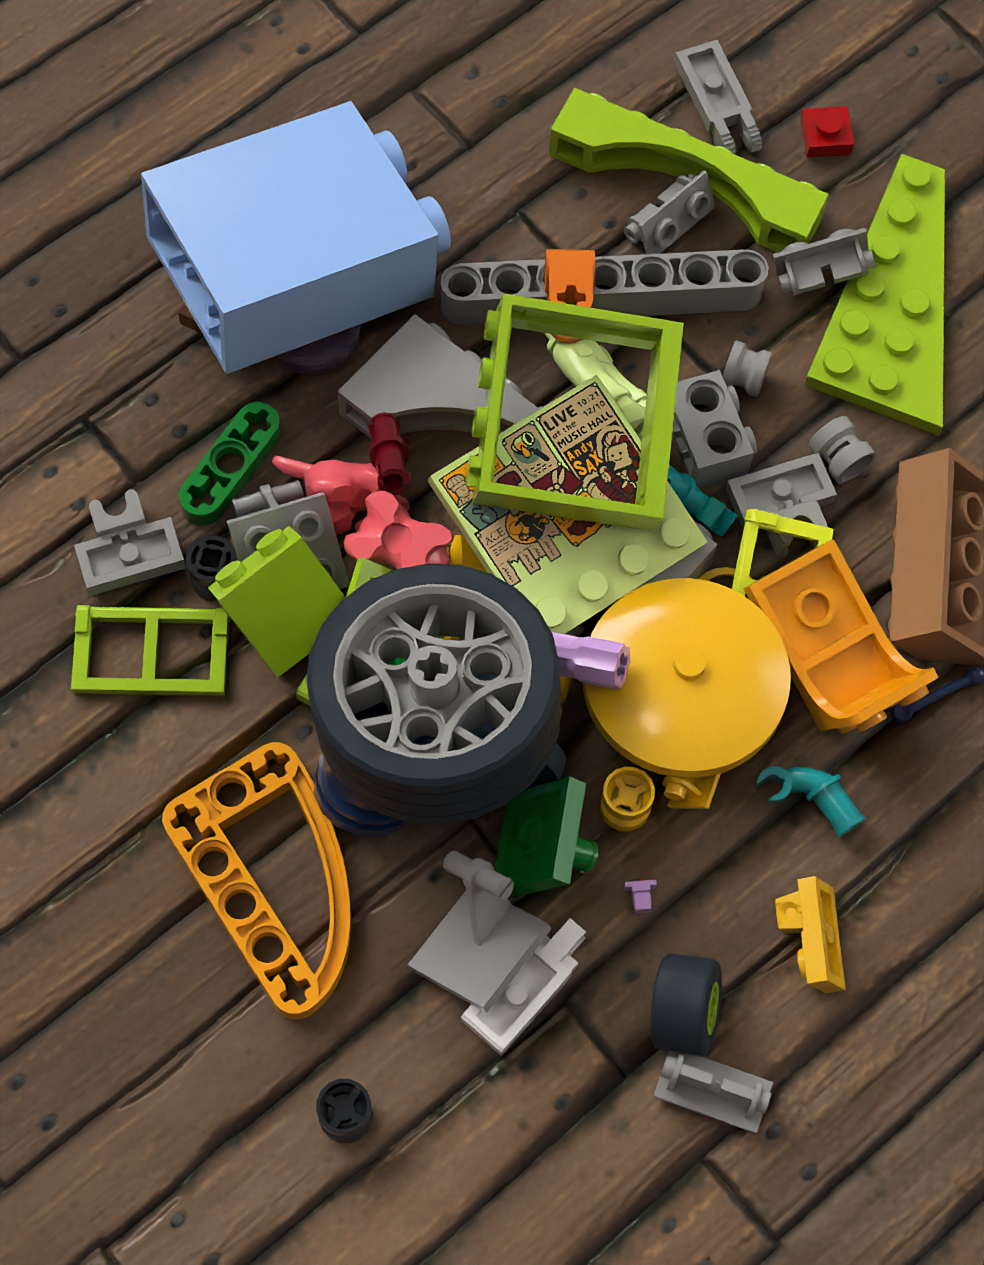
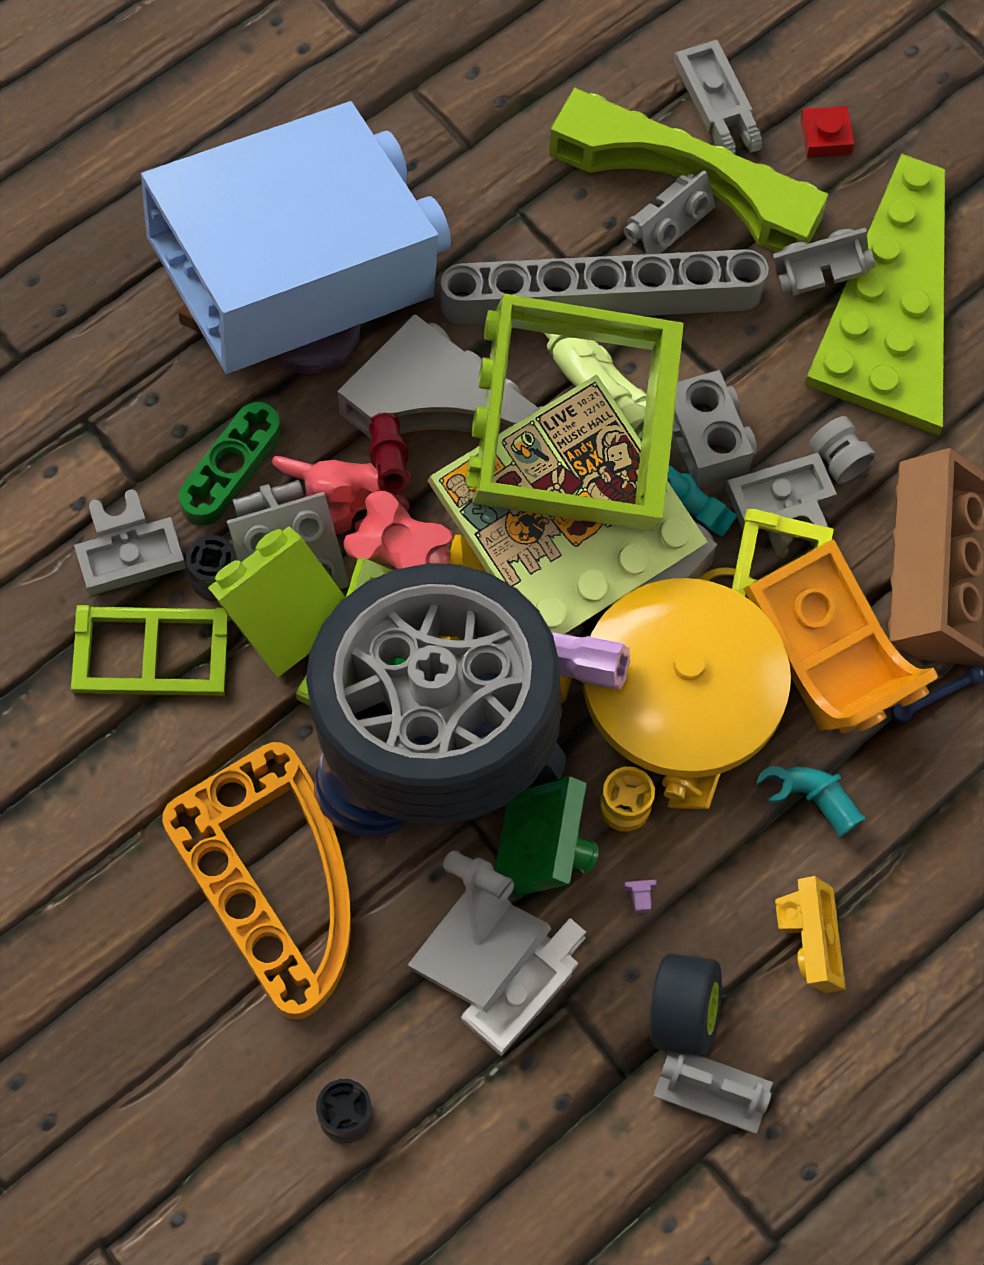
(570, 279): orange piece -> none
(746, 368): light grey wheel -> none

